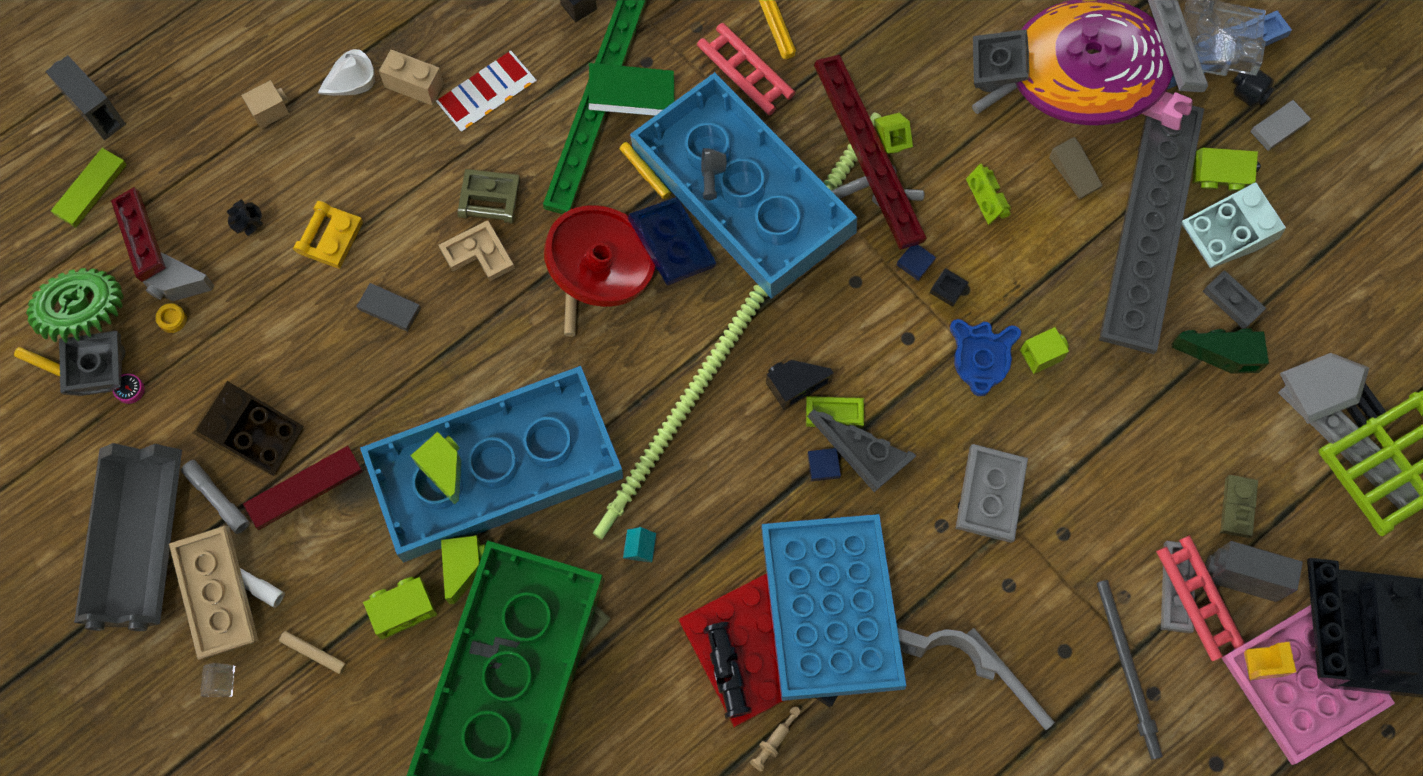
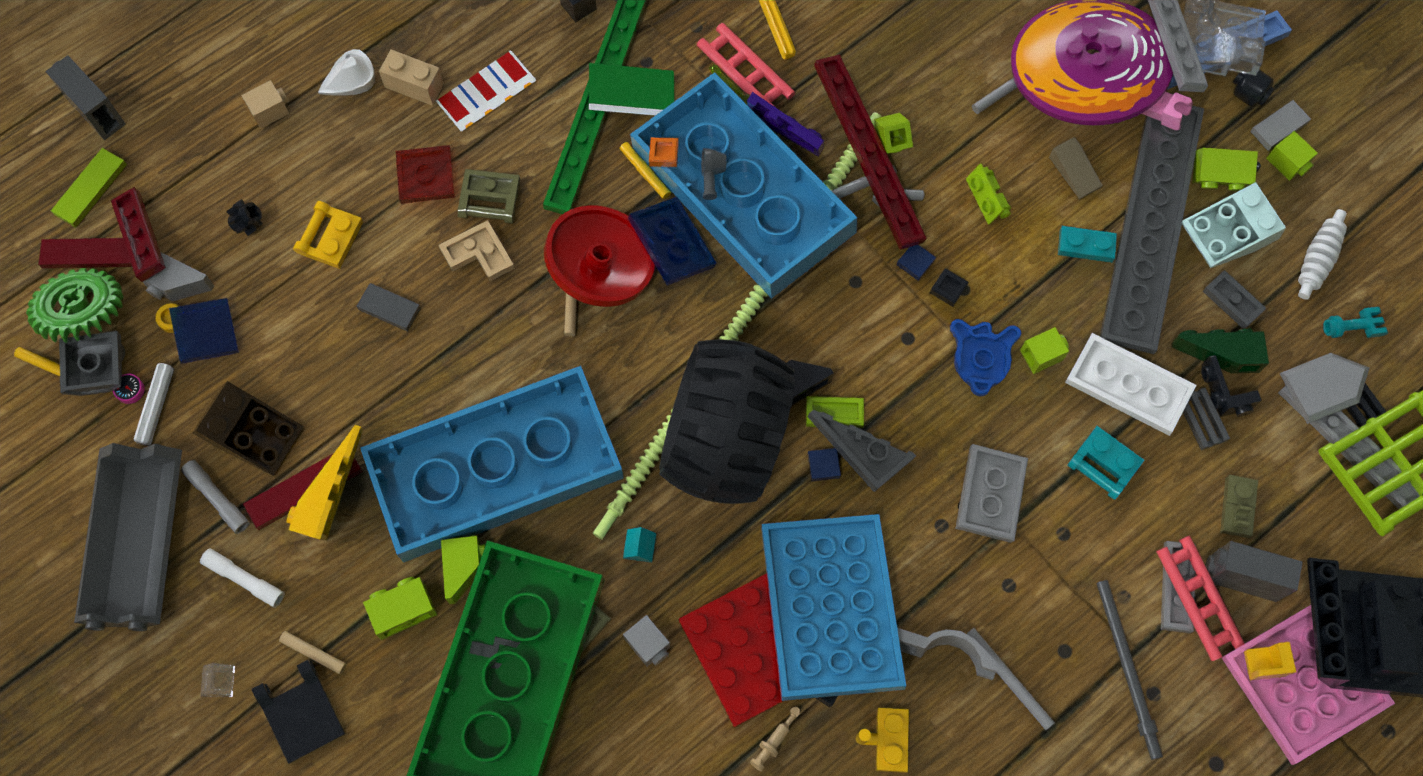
(83, 253): none -> dark red tile
(153, 404): none -> white axle
(203, 330): none -> clear blue tile
(213, 592): tan tile -> none
(301, 716): none -> black flag
(320, 501): none -> yellow wedge
(425, 174): none -> clear red tile
(441, 463): lime slope -> none
(647, 642): none -> light grey brick
(663, 152): none -> orange tile
(726, 665): black piece -> none
(727, 422): none -> black tyre
(744, 97): none -> clear neon green hinge
(786, 125): none -> dark purple wing
(889, 739): none -> yellow plate
(1000, 59): dark grey slope -> none
(1087, 244): none -> teal plate
(1110, 456): none -> teal plate
(1131, 384): none -> white plate
(1214, 418): none -> dark grey tile
(1220, 396): none -> black bracket
(1292, 156): none -> lime brick
(1322, 254): none -> white piece
(1335, 326): none -> teal hinge

